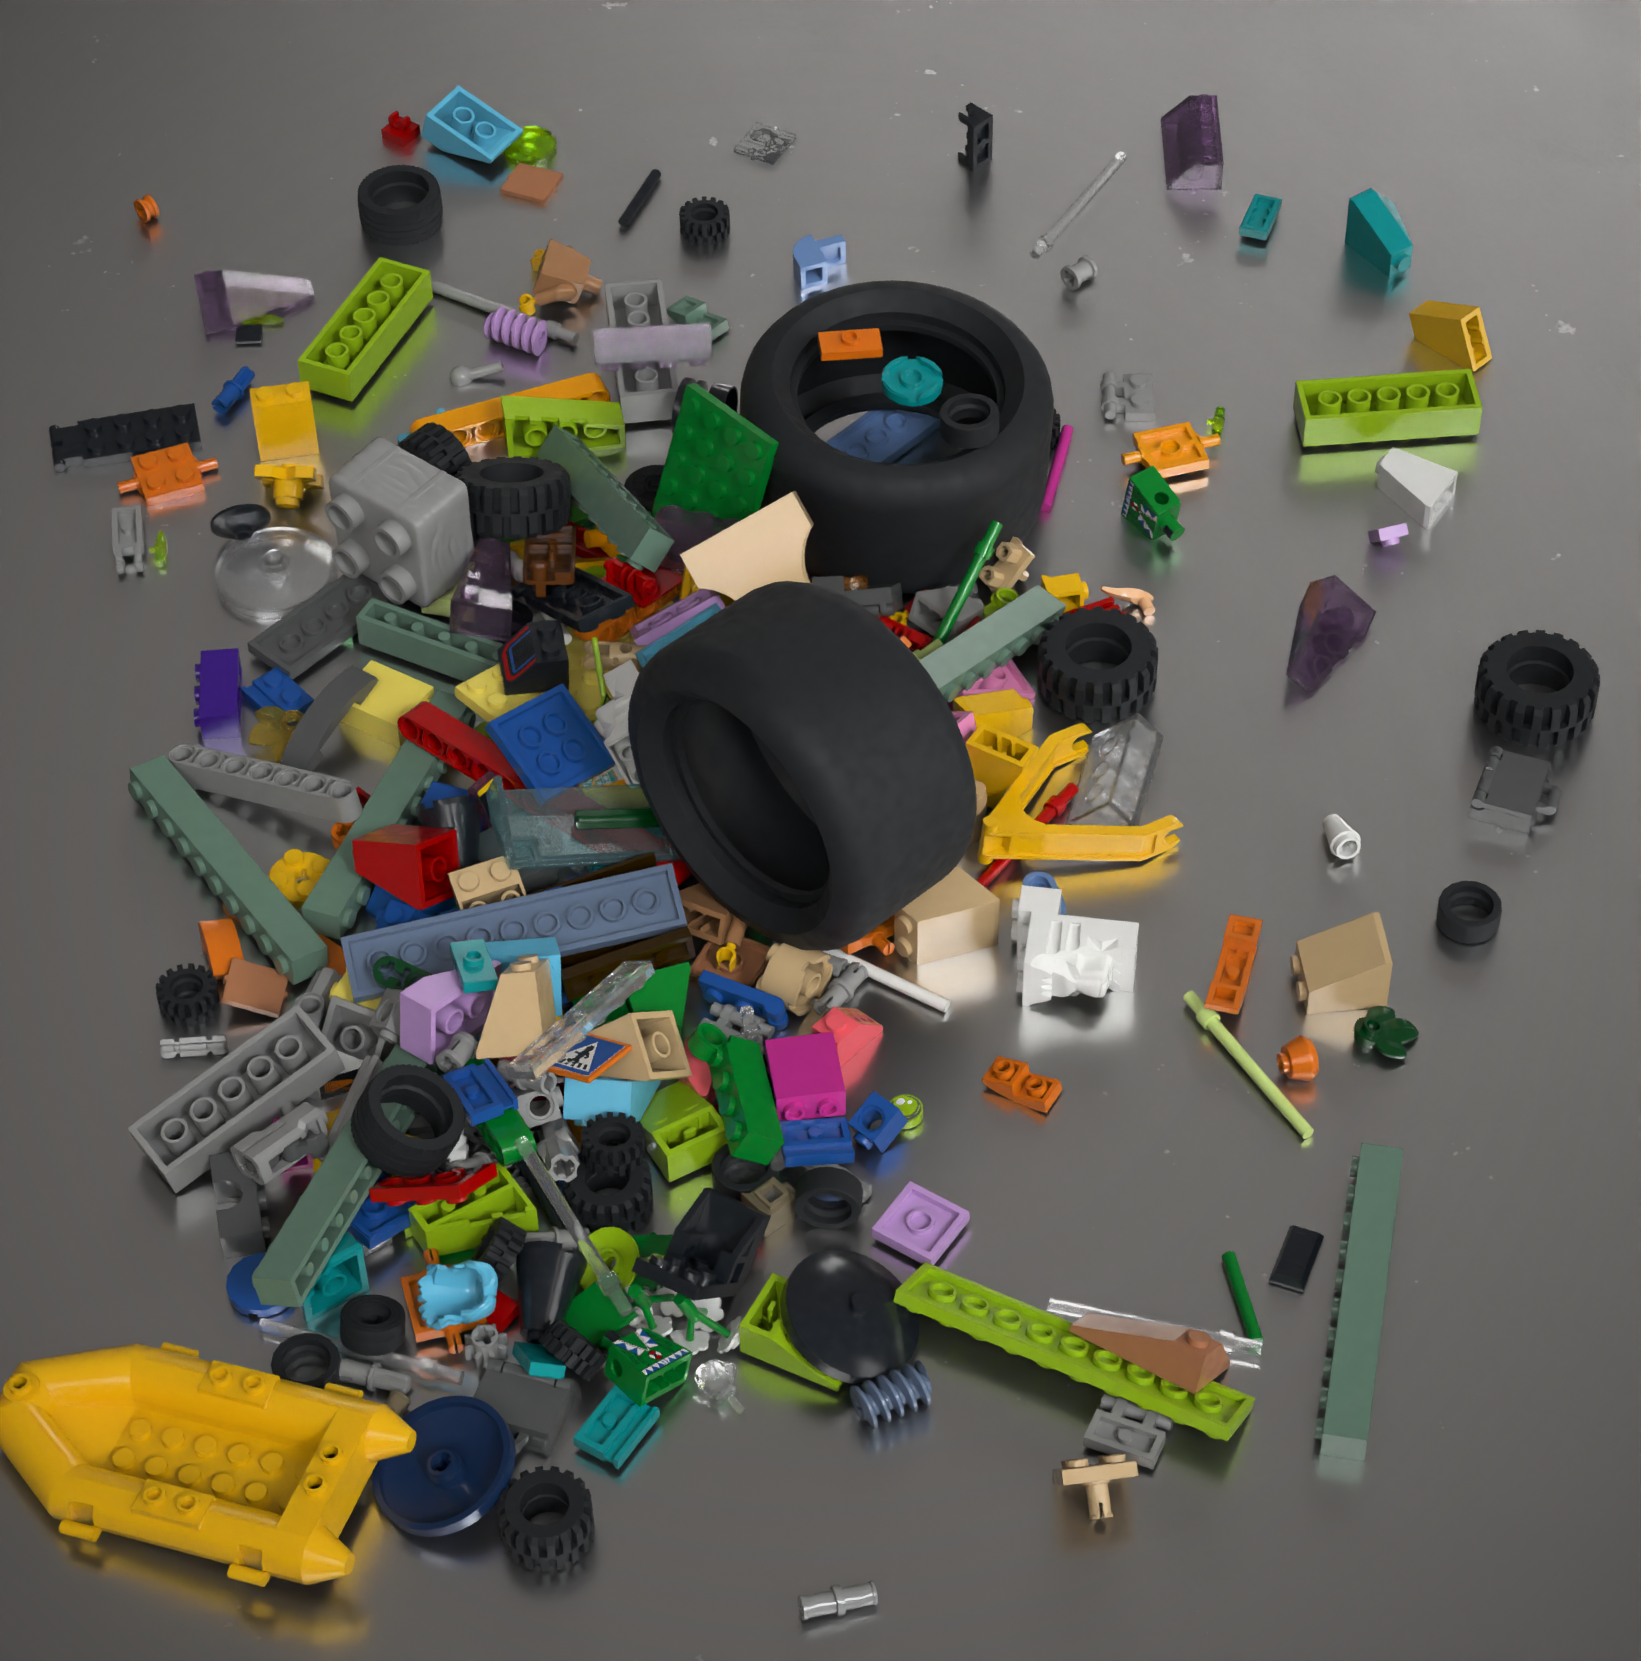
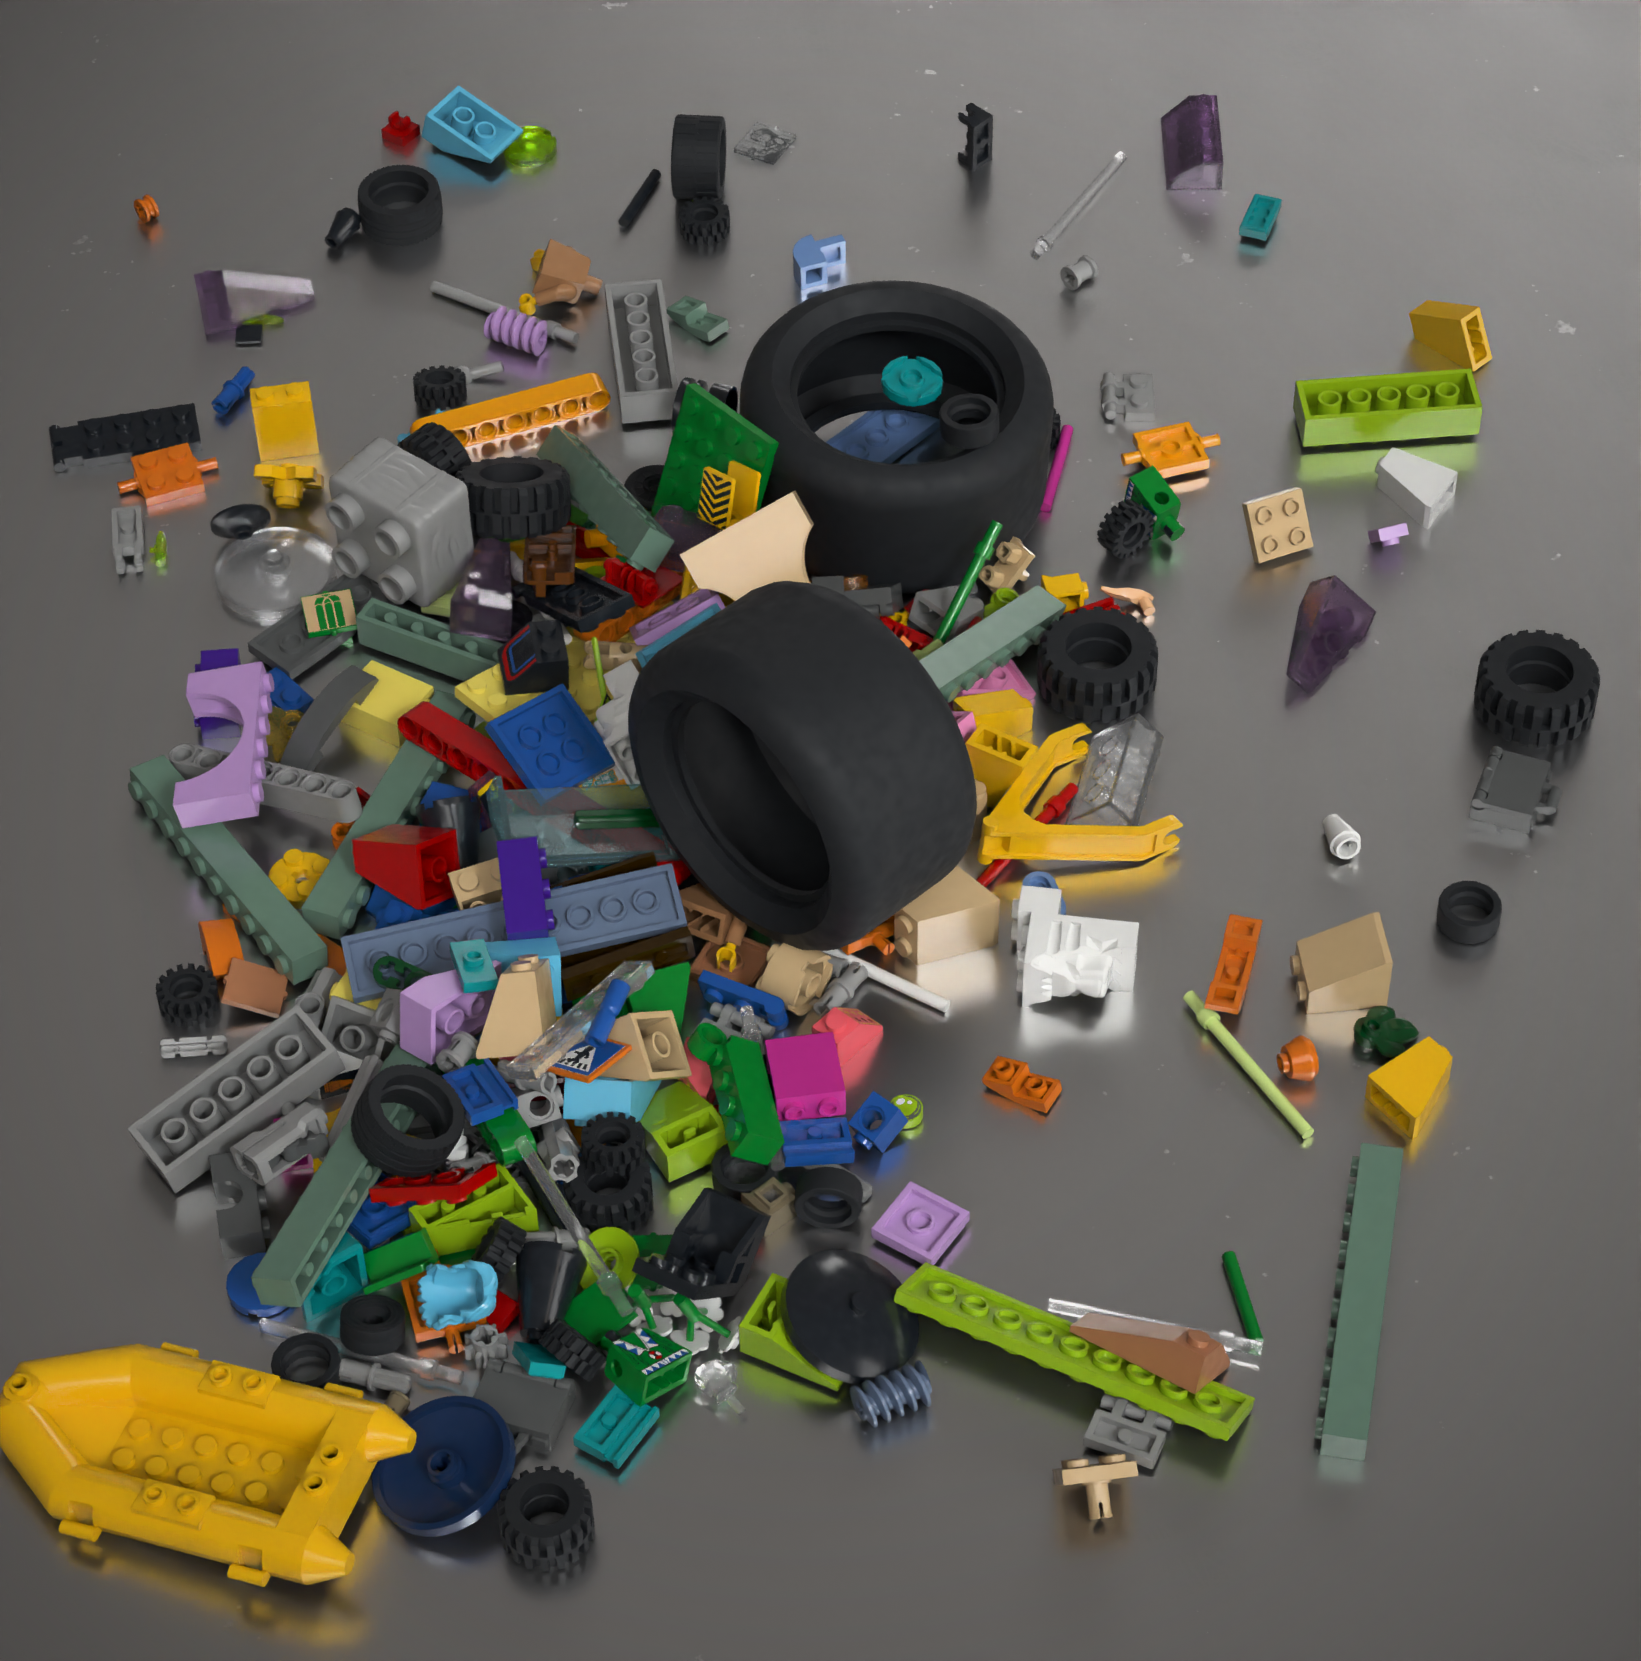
(234, 785): none -> lavender arch
(329, 613): none -> piece
(343, 226): none -> black cone
(365, 328): lime brick -> none
(399, 1260): none -> green panel
(440, 387): none -> black tyre
(524, 888): none -> dark purple brick
(531, 183): nougat piece -> none
(531, 419): lime wedge -> none
(606, 1016): none -> blue piece
(652, 345): clear purple slope -> none
(698, 156): none -> black tyre
(728, 495): none -> piece
(837, 1600): light grey pin -> none
(850, 344): orange plate -> none
(1125, 529): none -> black tyre
(1217, 421): clear neon green helmet -> none
(1277, 525): none -> tan plate
(1296, 1258): black tile -> none
(1378, 232): teal slope -> none
(1410, 1085): none -> yellow slope

